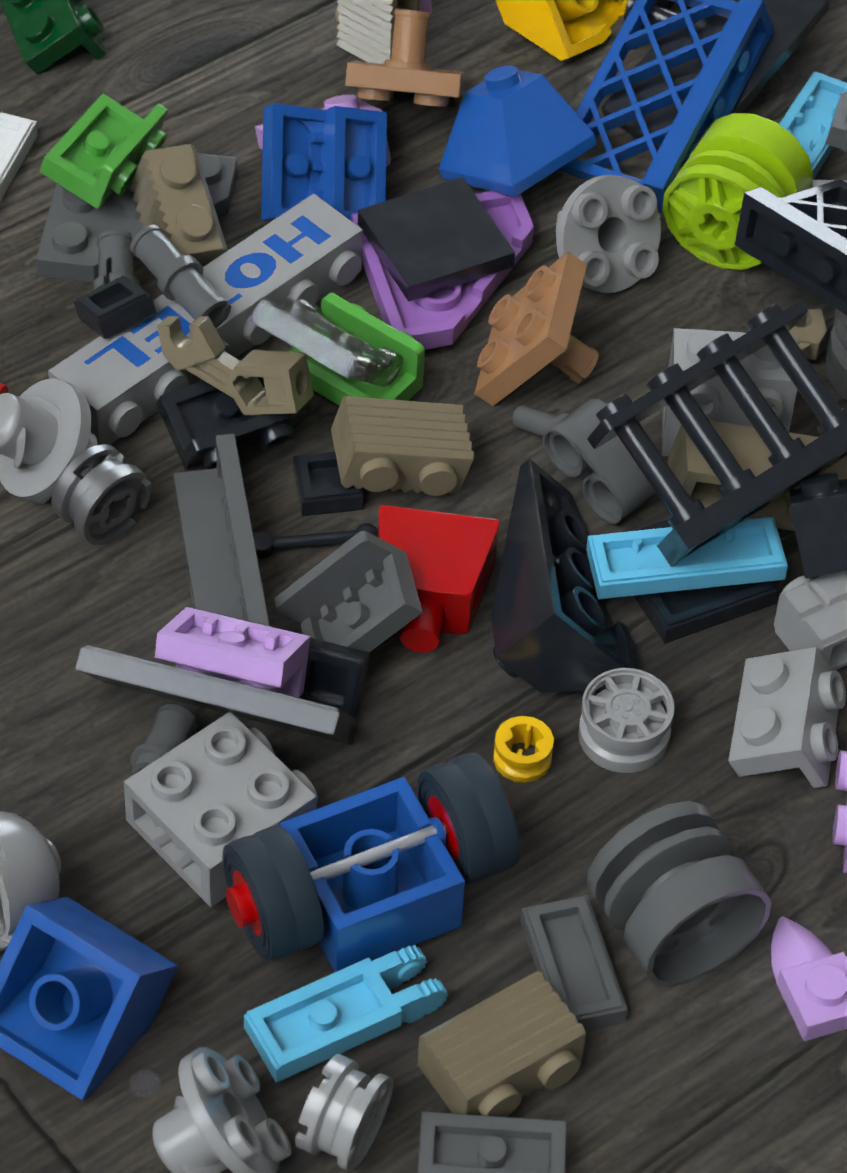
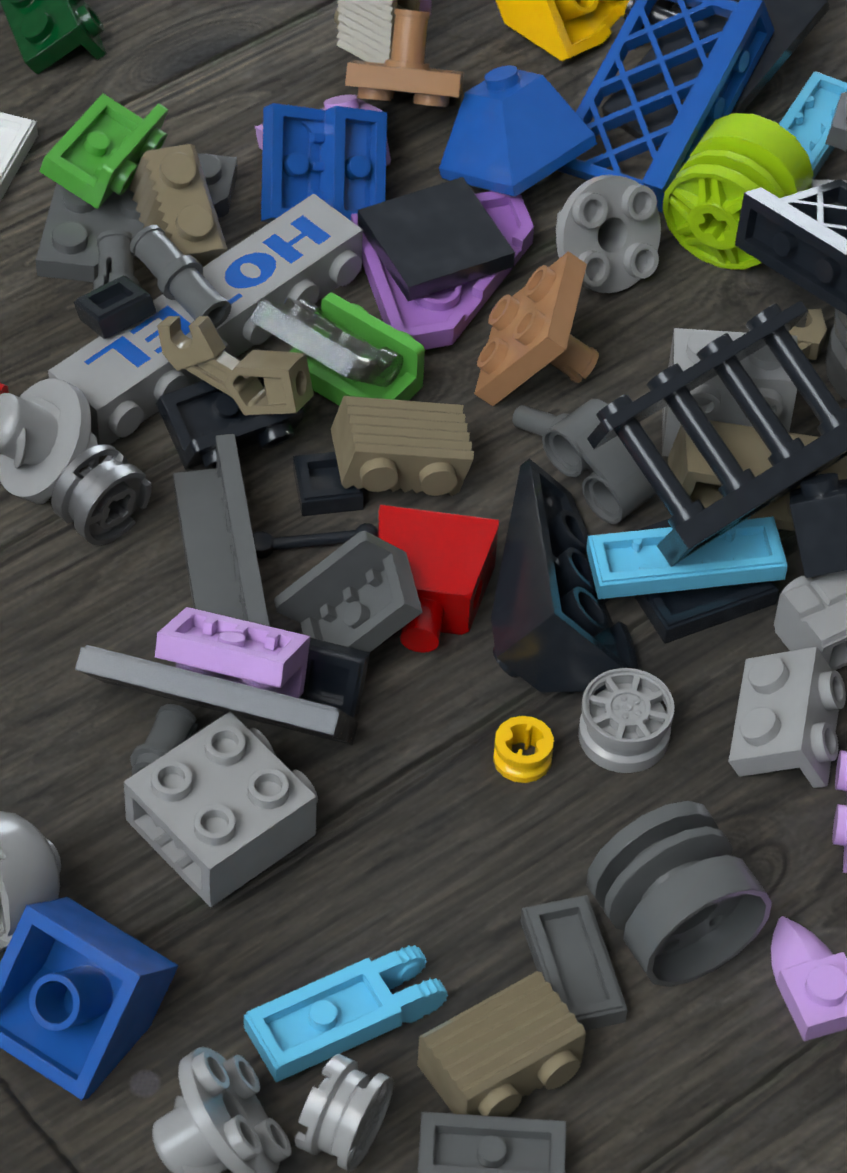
(373, 865): brick -> none

